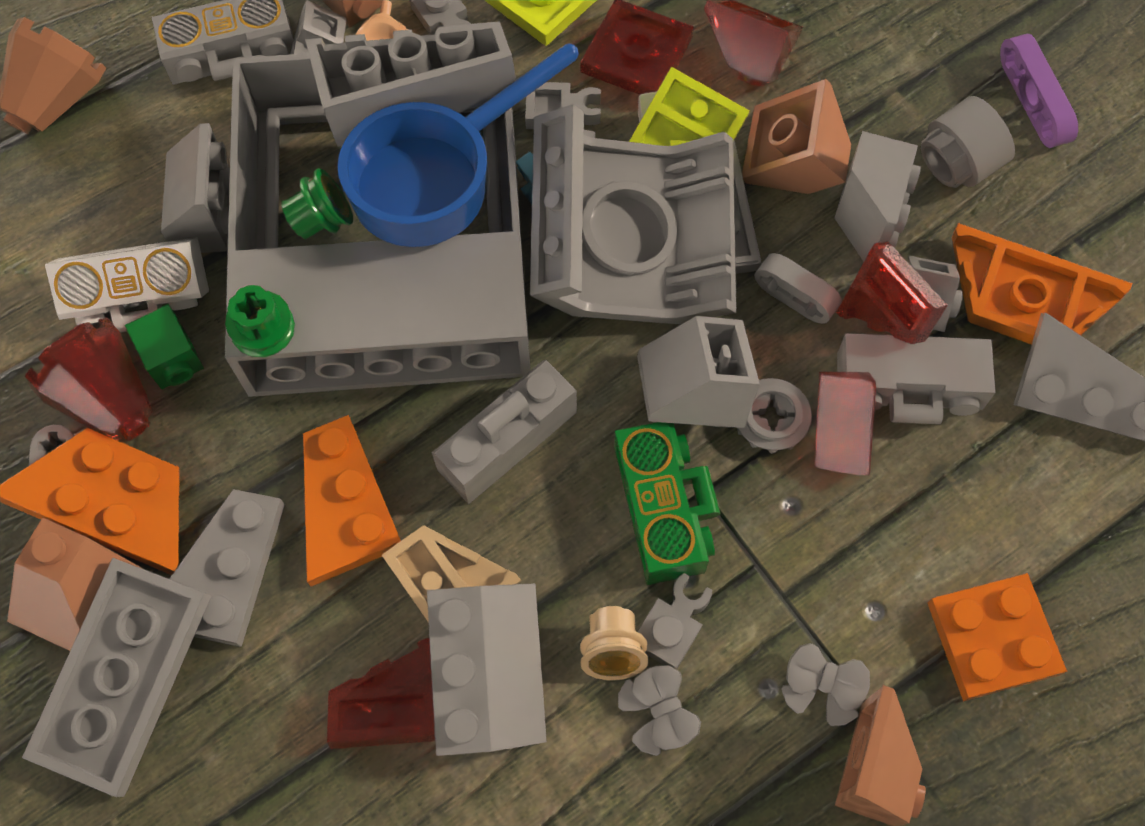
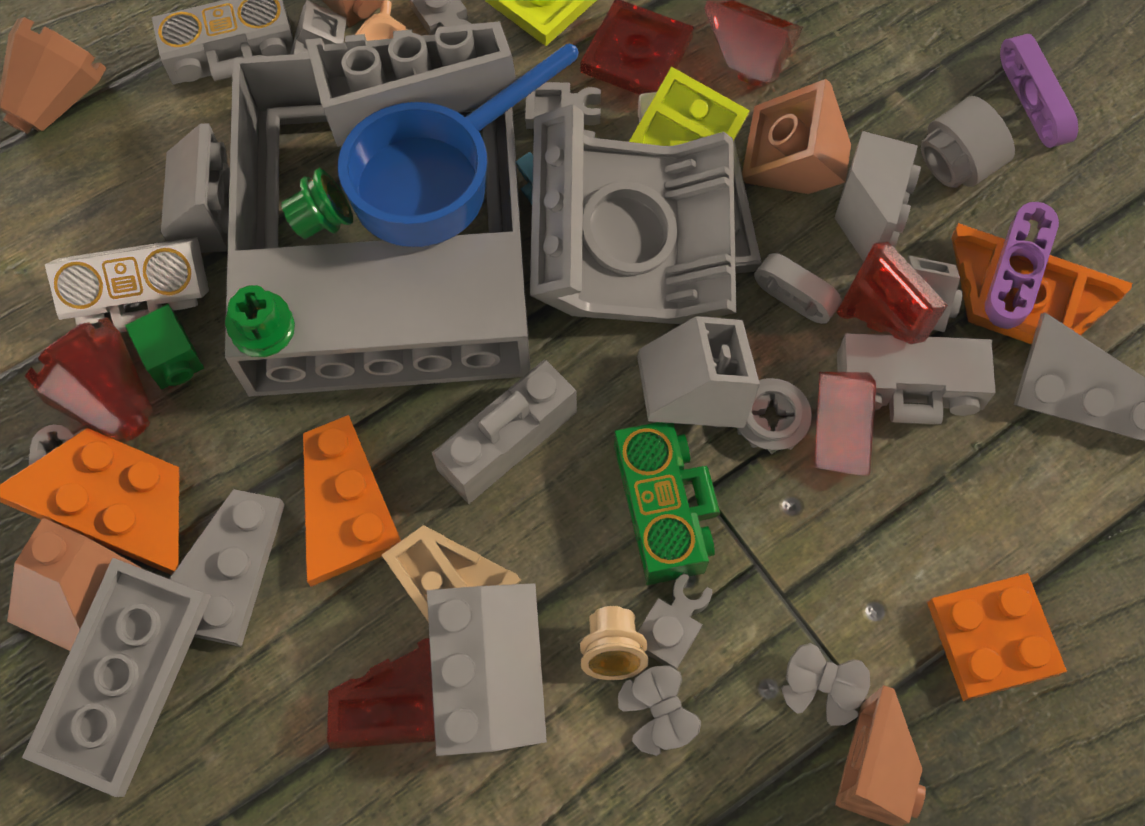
(1006, 277): none -> medium lavender beam

